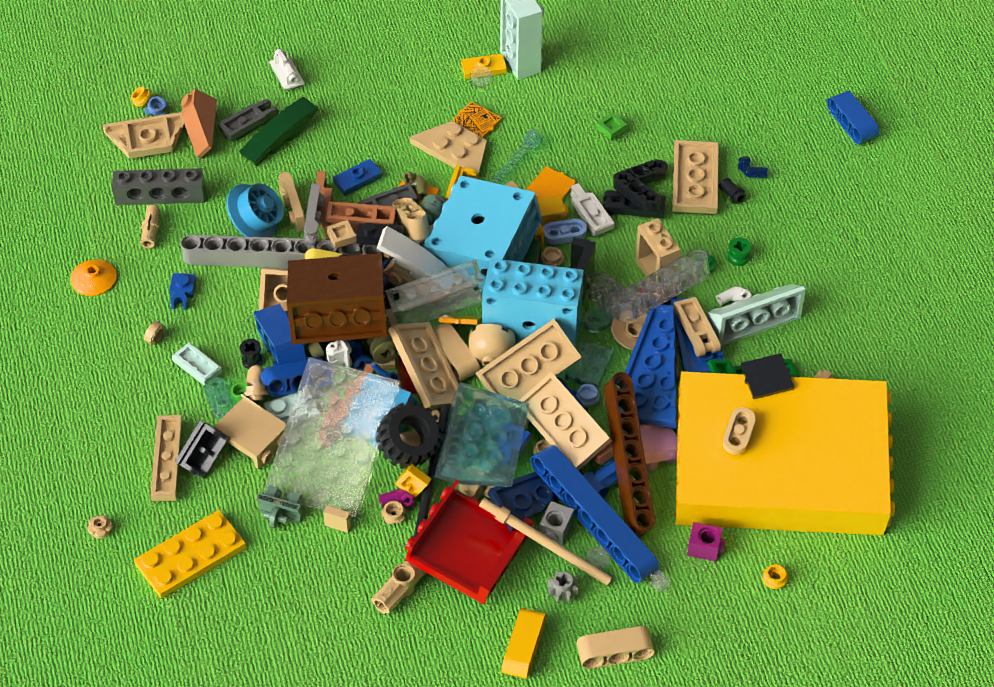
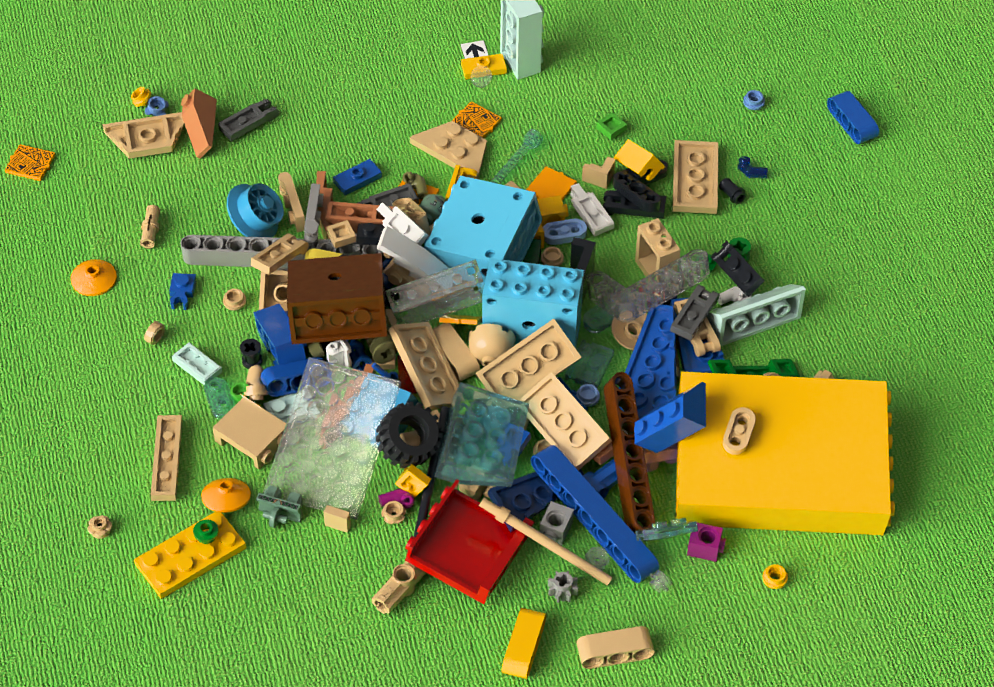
(30, 162): none -> light orange piece
(158, 186): dark grey brick -> none
(202, 449): black hinge -> none
(208, 536): none -> green plate
(226, 495): none -> light orange dish
(234, 299): none -> tan plate
(278, 130): dark green slope -> none
(279, 253): none -> tan plate
(285, 70): white hinge -> none
(402, 223): none -> white hinge
(474, 49): none -> white sticker
(599, 175): none -> tan panel
(638, 160): none -> yellow hinge
(663, 530): none -> clear light blue plate
(672, 420): none -> blue slope
(694, 312): none -> dark grey plate
(738, 269): none -> black plate
(754, 100): none -> medium blue plate
(767, 376): black piece -> none

